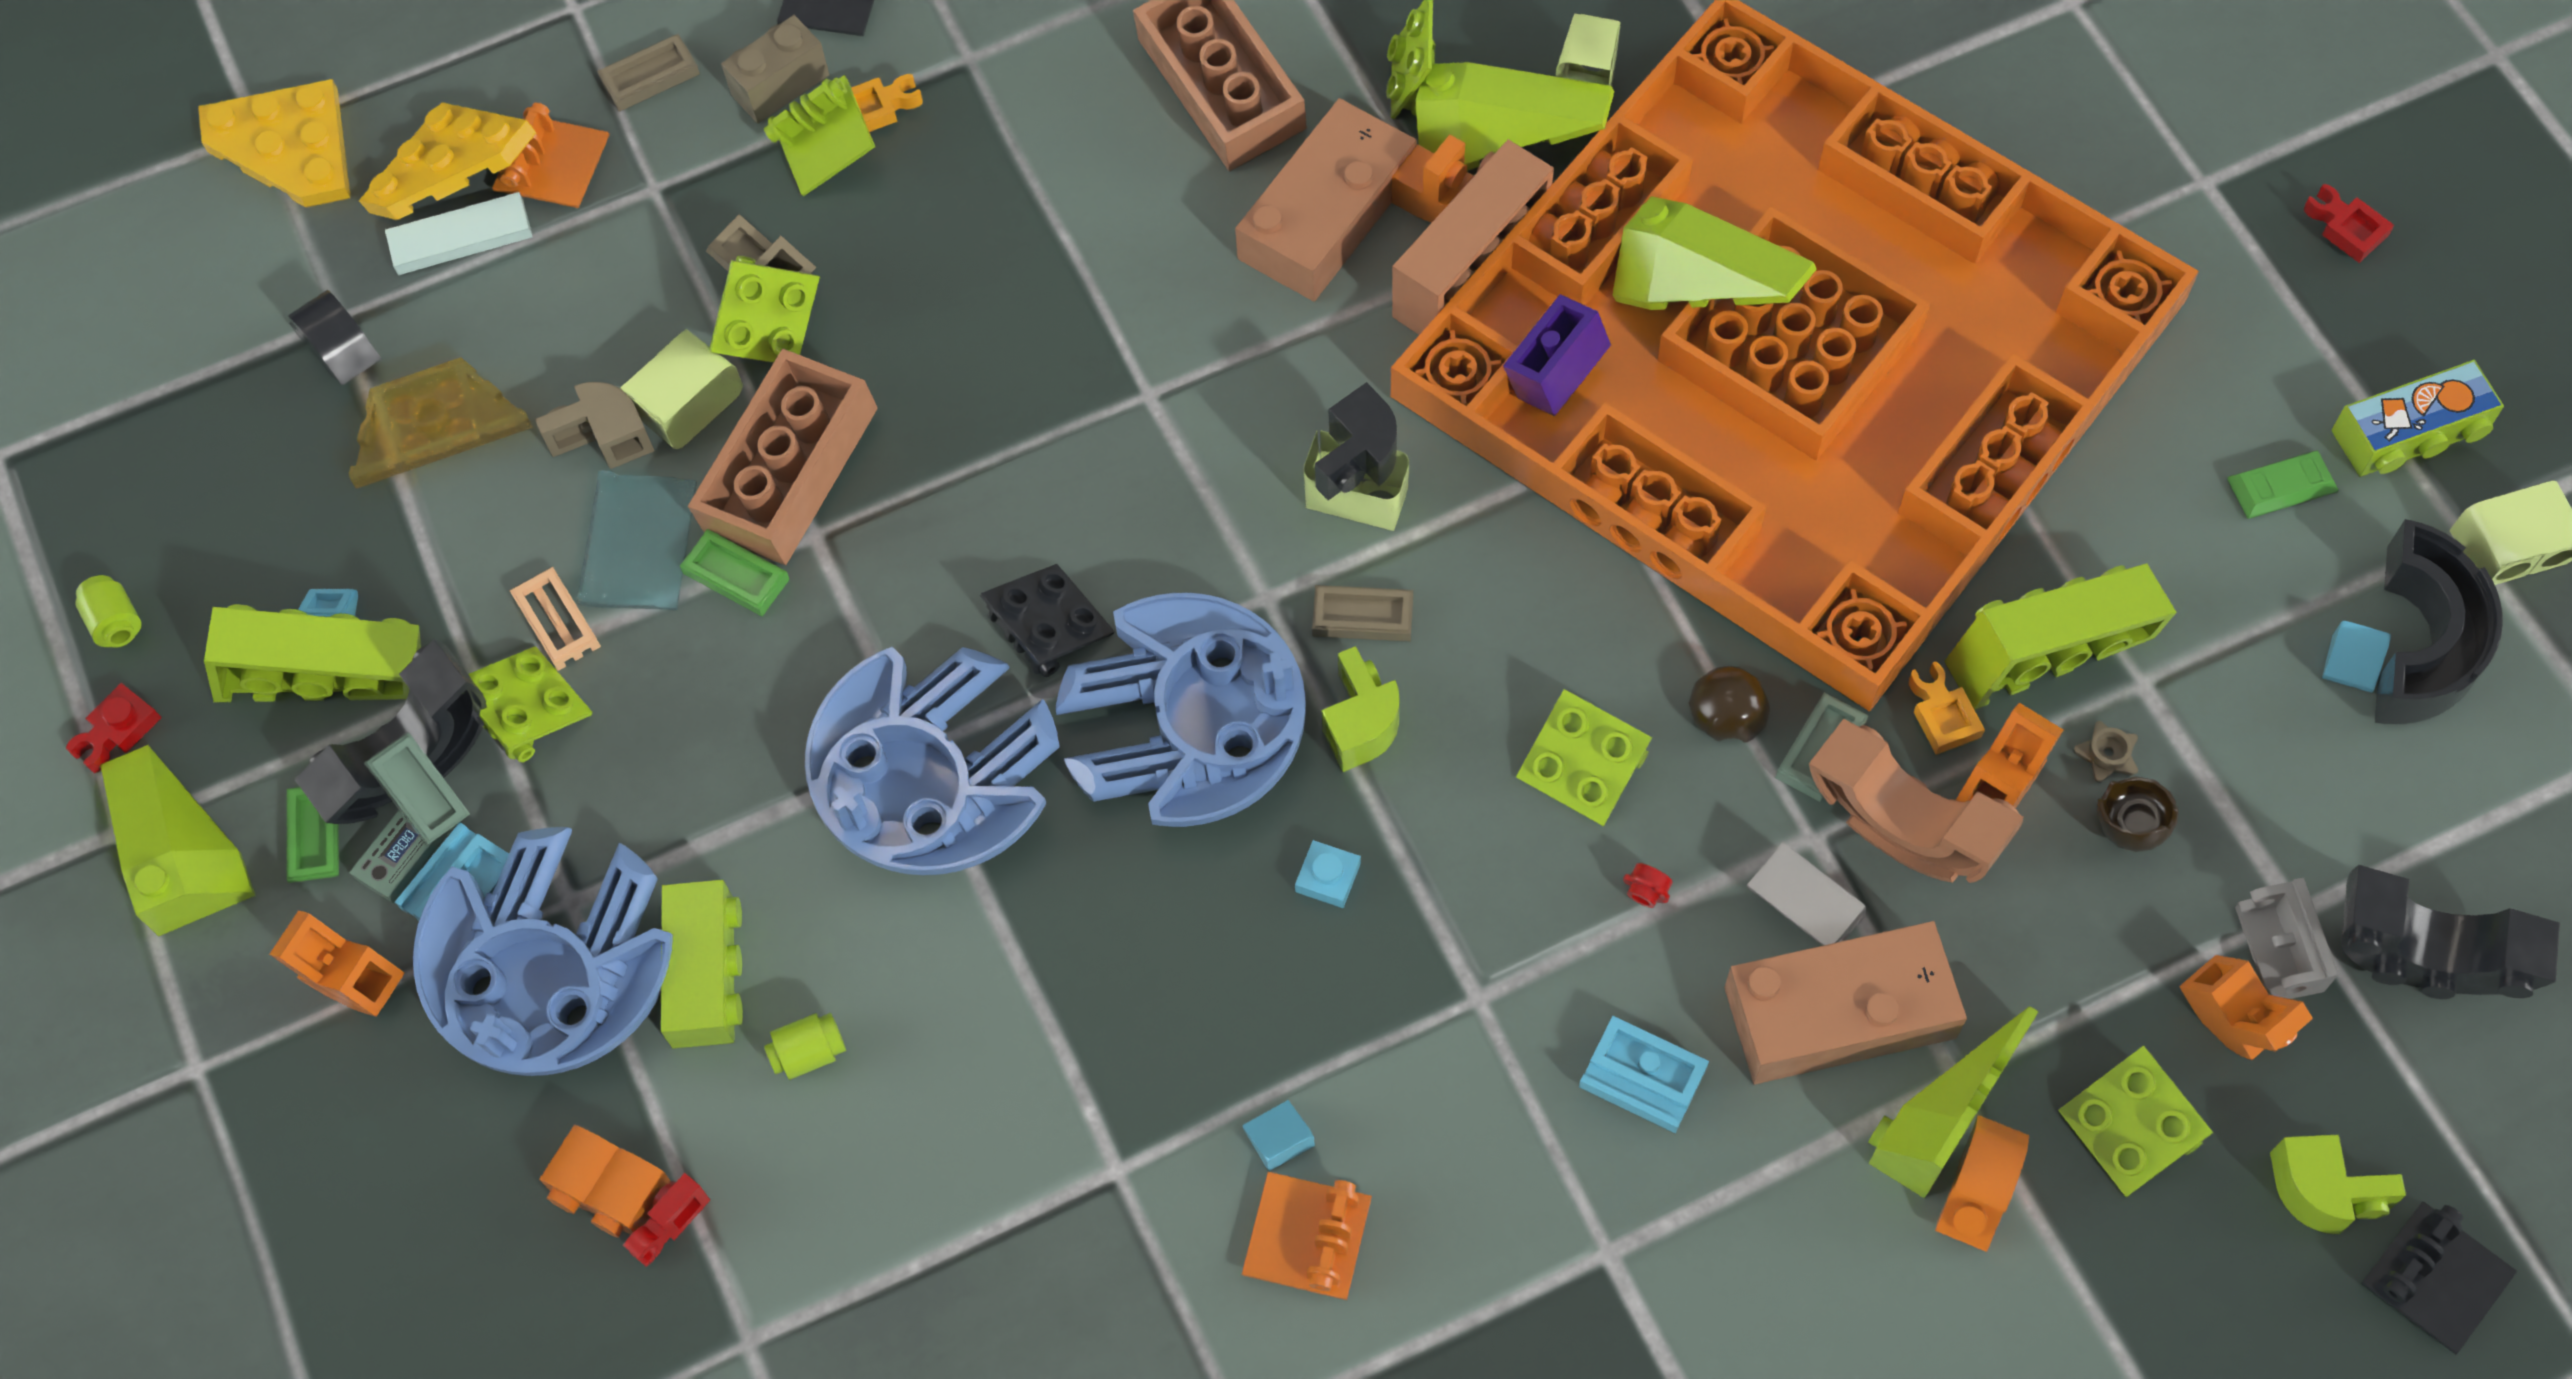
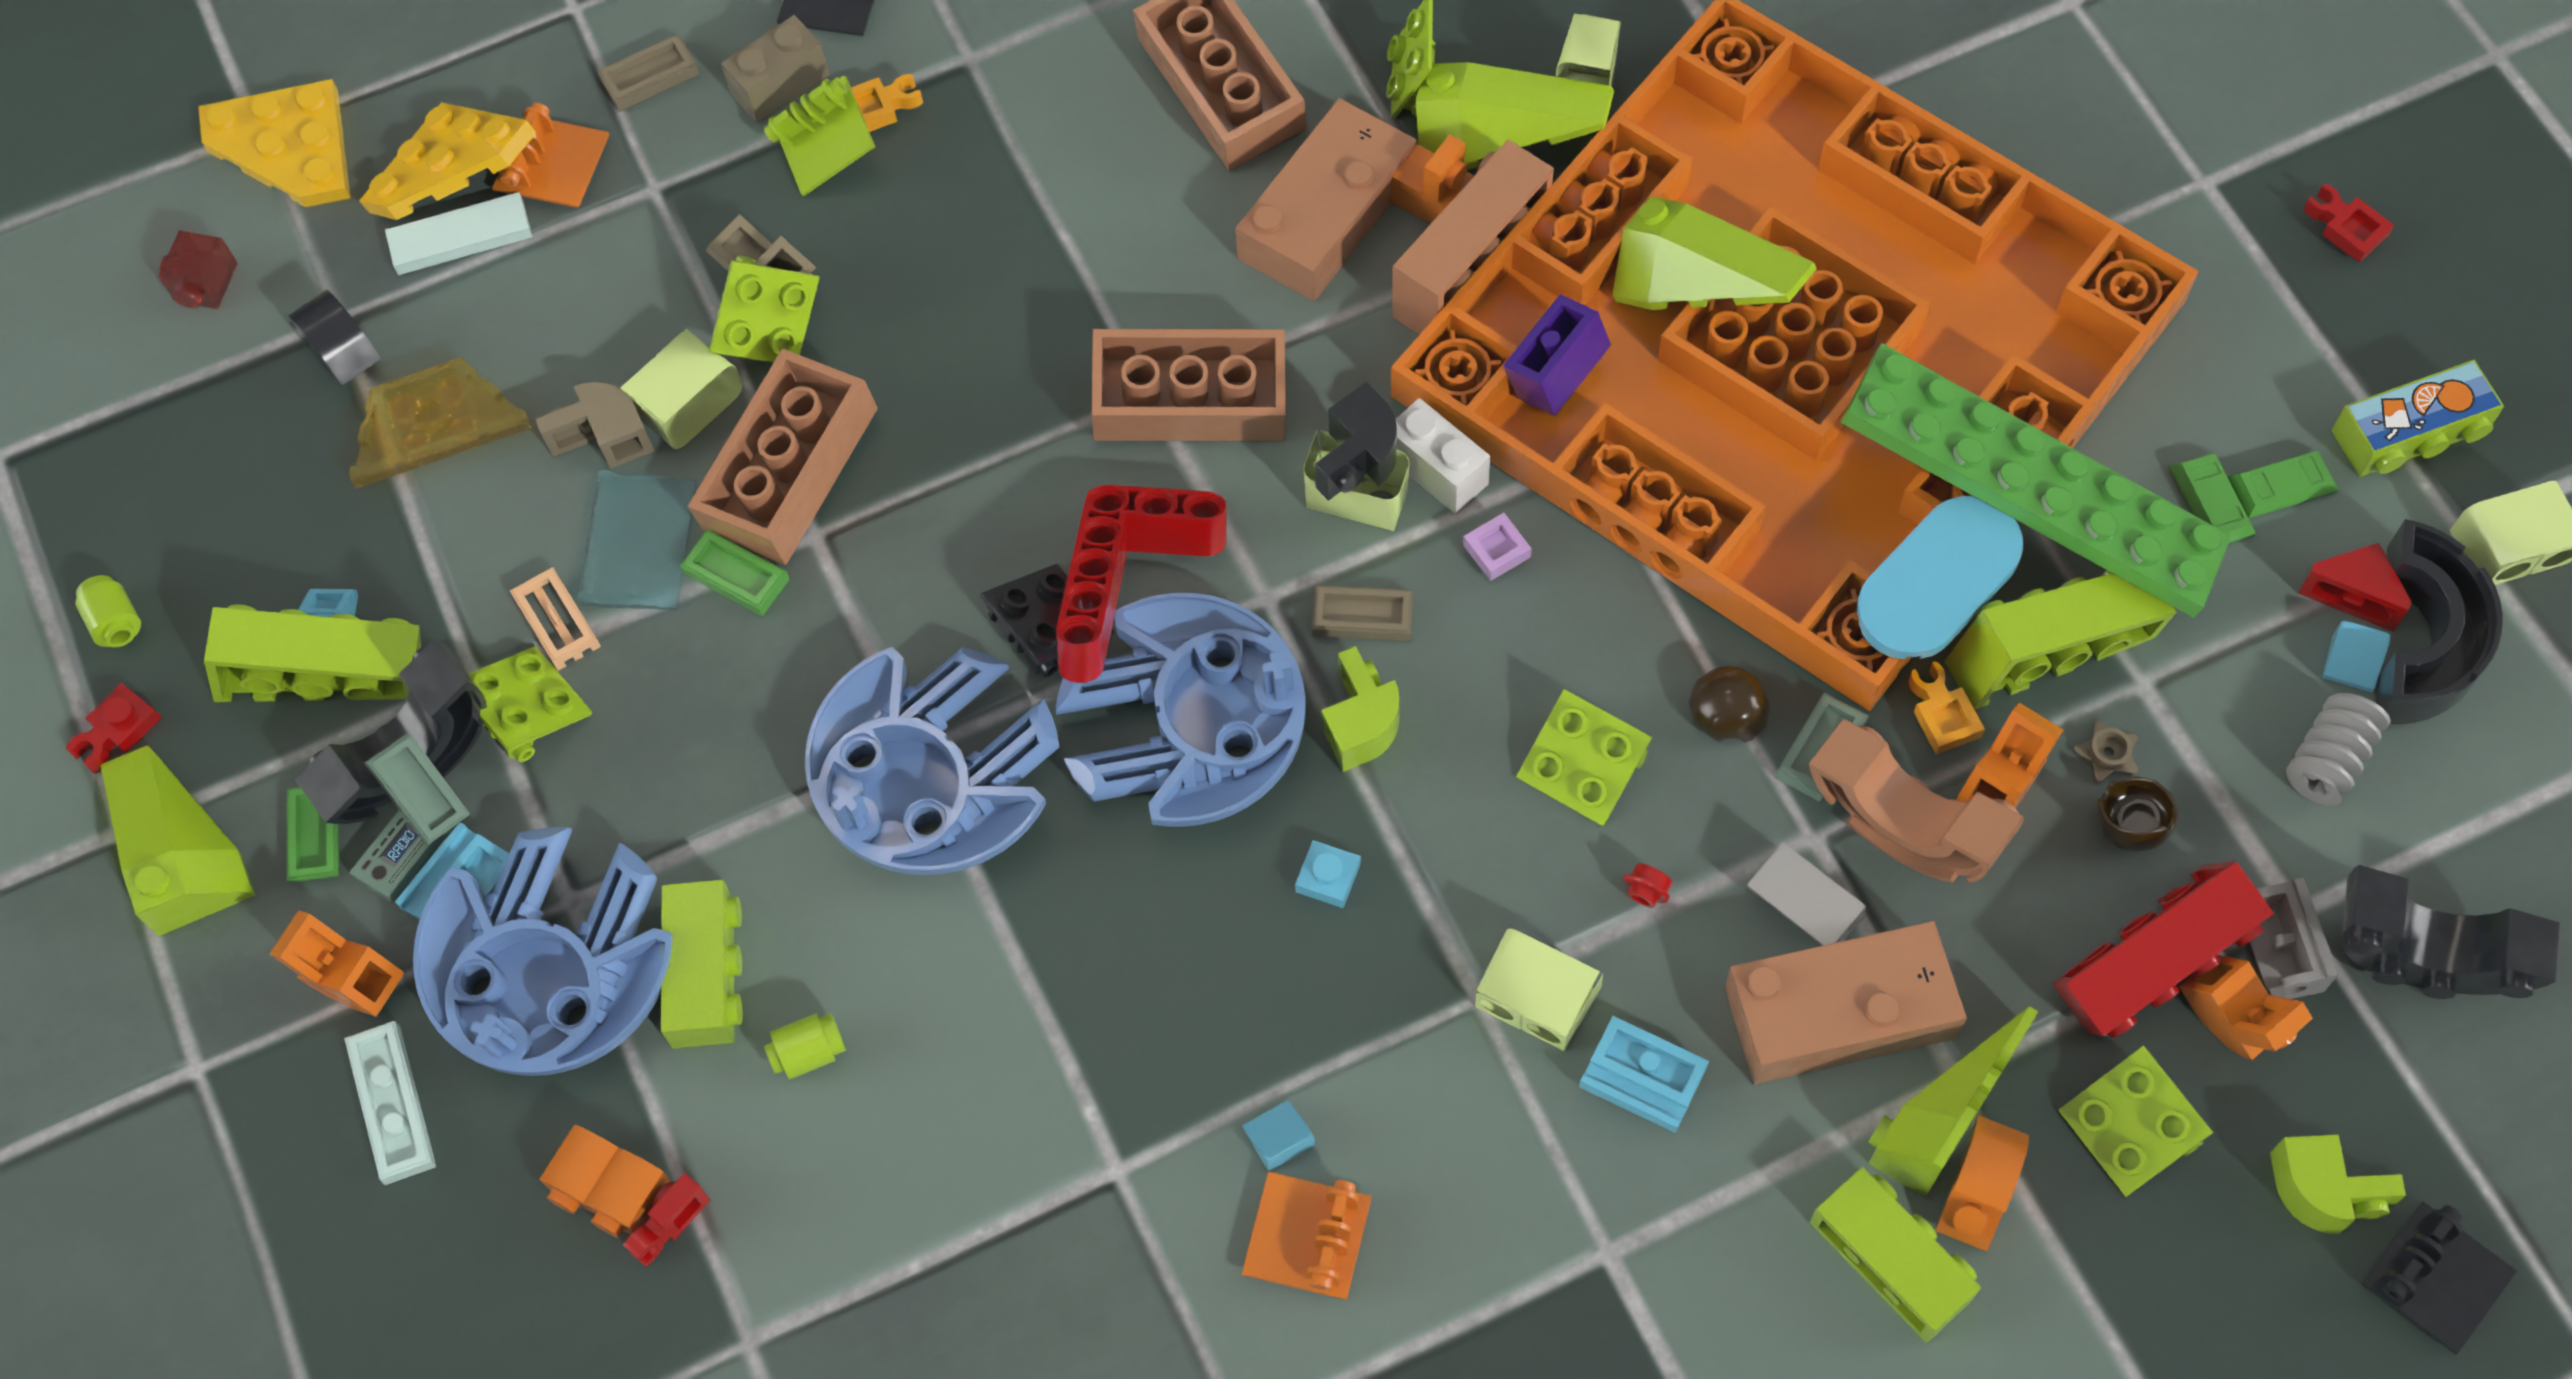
(197, 270): none -> clear red brick
(390, 1103): none -> light aqua tile
(1111, 525): none -> red beam
(1188, 385): none -> nougat brick
(1441, 456): none -> white brick
(1497, 546): none -> lavender plate
(1537, 989): none -> yellowish green piece
(1896, 1253): none -> lime brick
(1939, 578): none -> medium azure tile
(2037, 480): none -> bright green piece
(2164, 949): none -> red wedge
(2212, 496): none -> bright green tile
(2336, 748): none -> light grey piece
(2359, 585): none -> red slope

